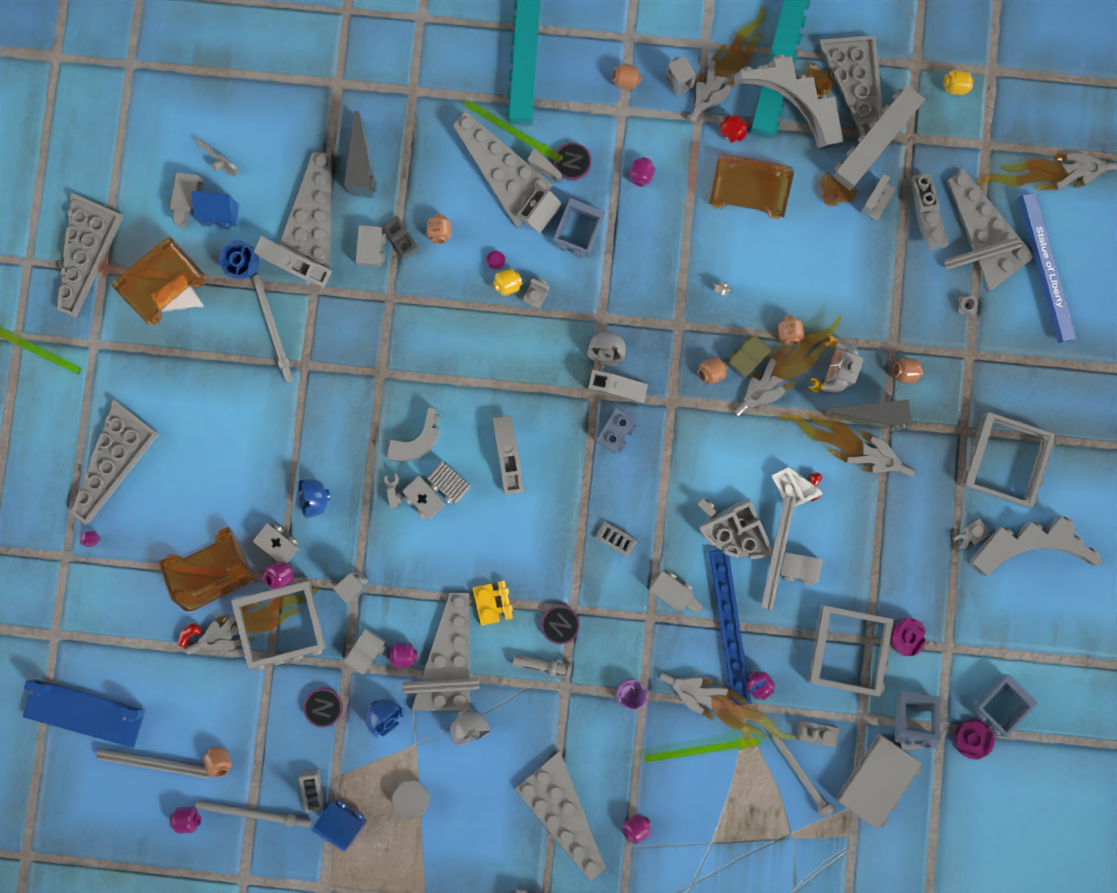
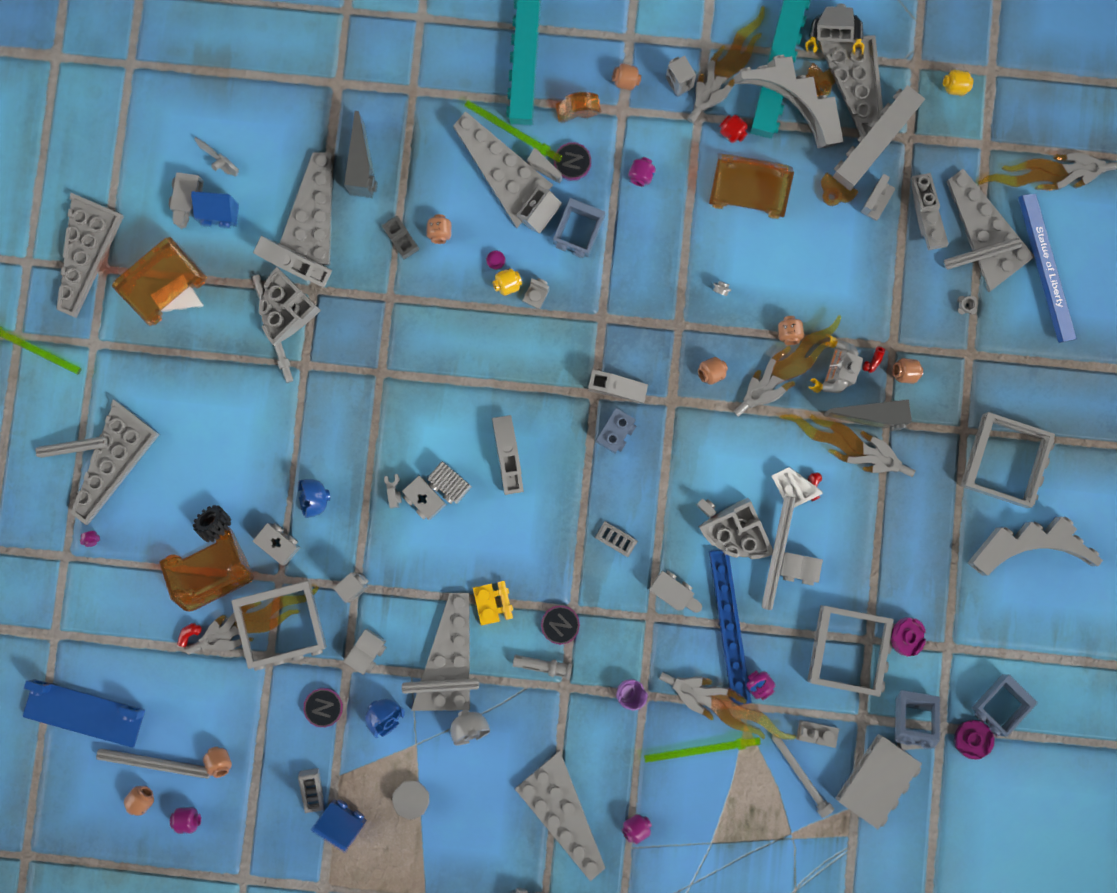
(71, 447): none -> light grey axle
(139, 800): none -> nougat head
(212, 523): none -> black tyre
(239, 260): blue cylinder -> none
(278, 575): magenta head -> none
(284, 308): none -> light grey brick
(290, 820): light grey bar -> none
(370, 246): light grey brick -> none
(402, 654): magenta head -> none
(419, 447): light grey arch -> none
(578, 105): none -> clear orange brick
(608, 348): light grey cylinder -> none
(748, 356): olive brick -> none
(836, 25): none -> light grey torso
(876, 360): none -> red arm
(973, 532): light grey plate -> none

